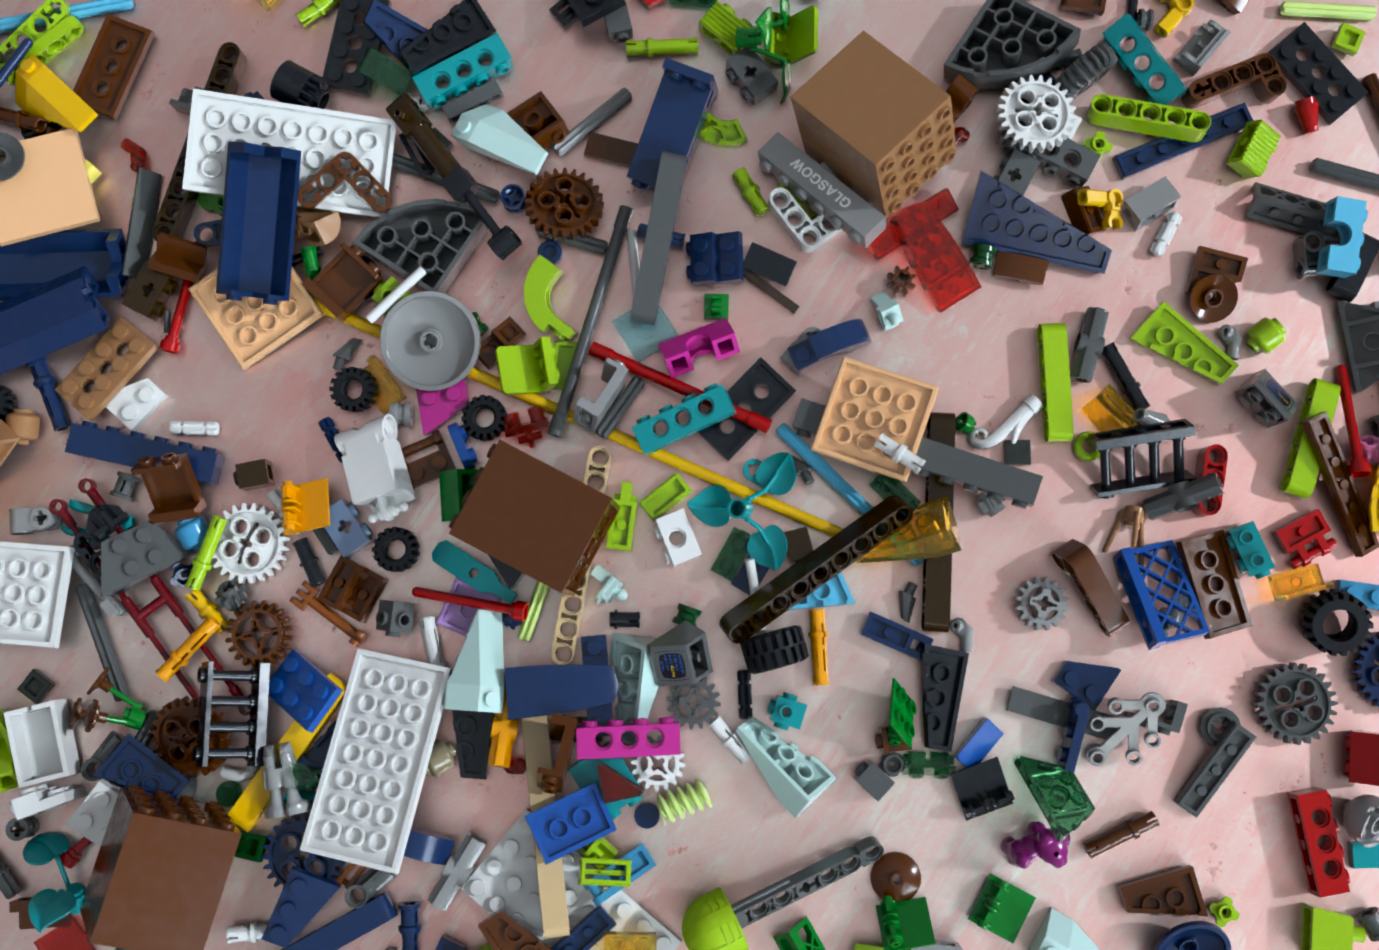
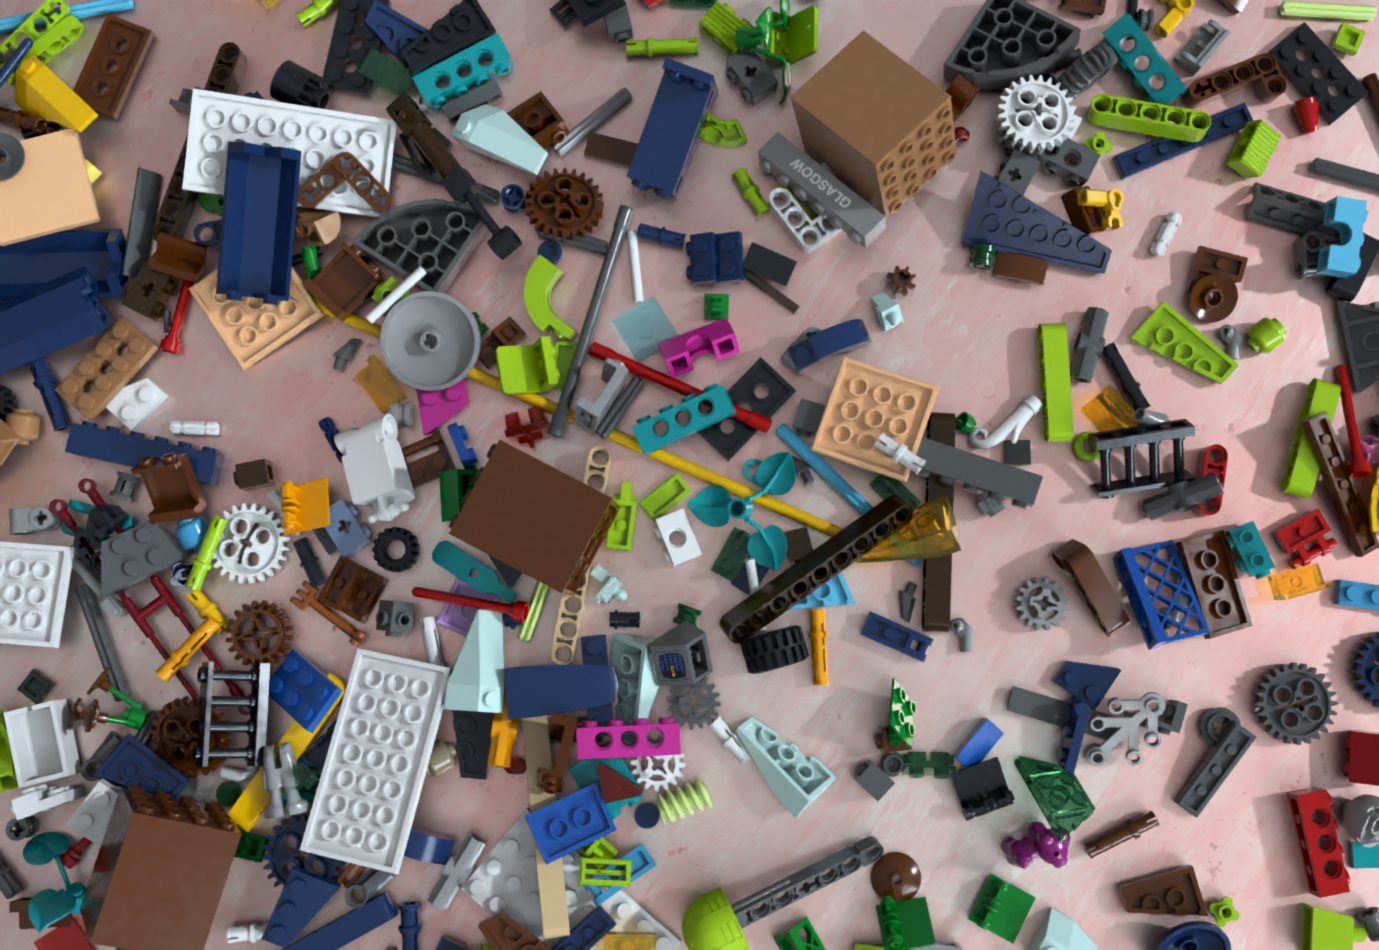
(138, 155): clear red arm -> none
(231, 595): dark grey gear -> none
(368, 389): black tyre -> none
(474, 407): black tyre -> none
(658, 237): dark grey beam -> none
(744, 694): black axle -> none
(795, 715): teal brick -> none
(930, 249): clear red slope -> none
(942, 688): black wing -> none
(1133, 518): medium nougat plant -> none
(1151, 203): light grey hinge -> none
(1267, 399): dark grey slope -> none
(1350, 636): black tyre -> none

